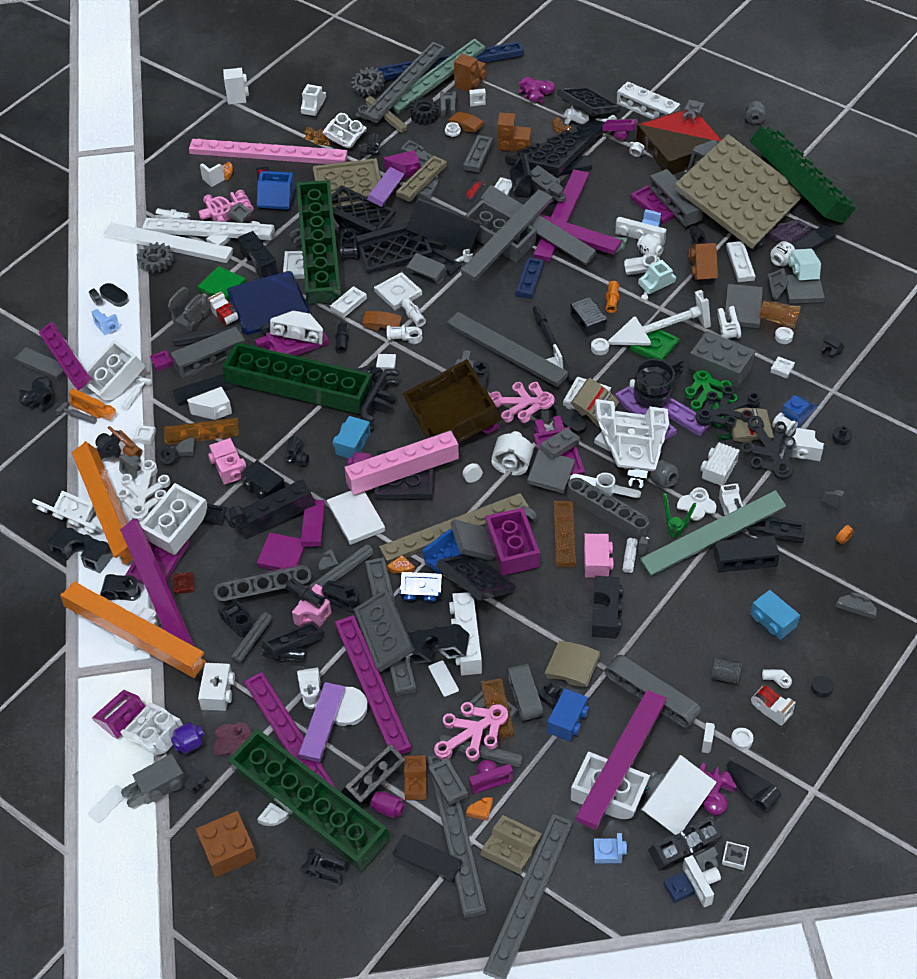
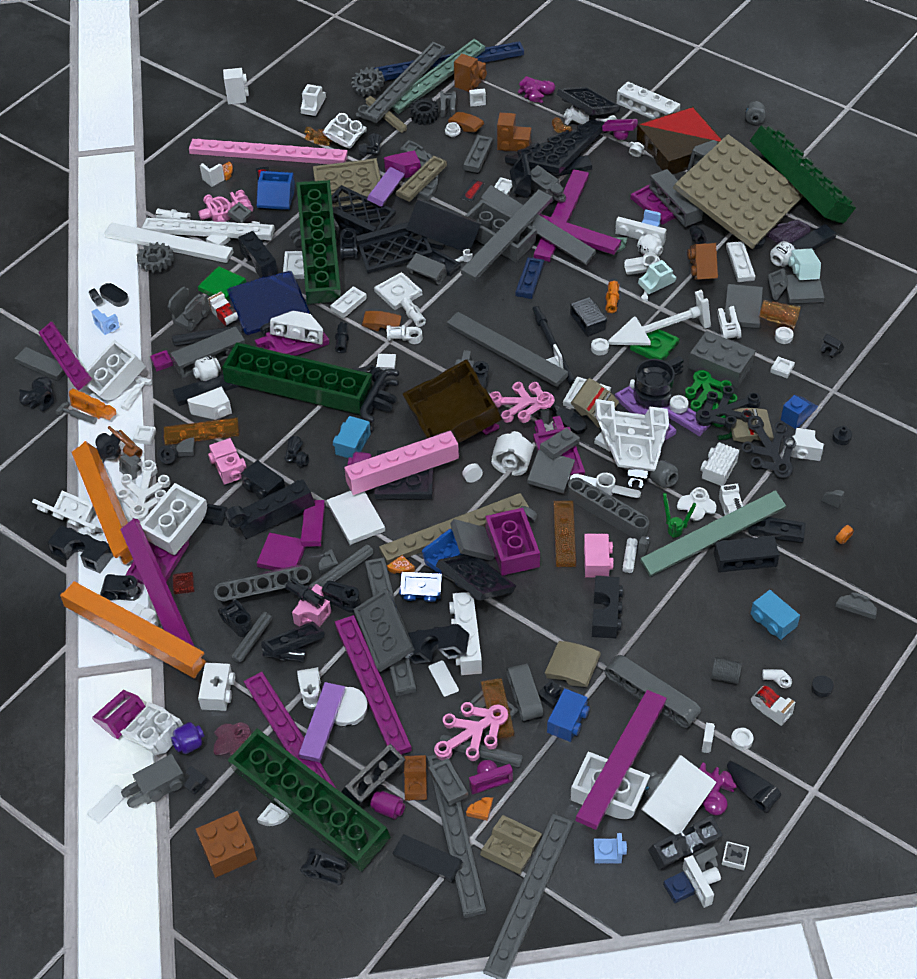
(206, 368): none -> white head
(678, 404): none -> white tile
(692, 110): flat silver plate -> none
(791, 425): white bush -> none

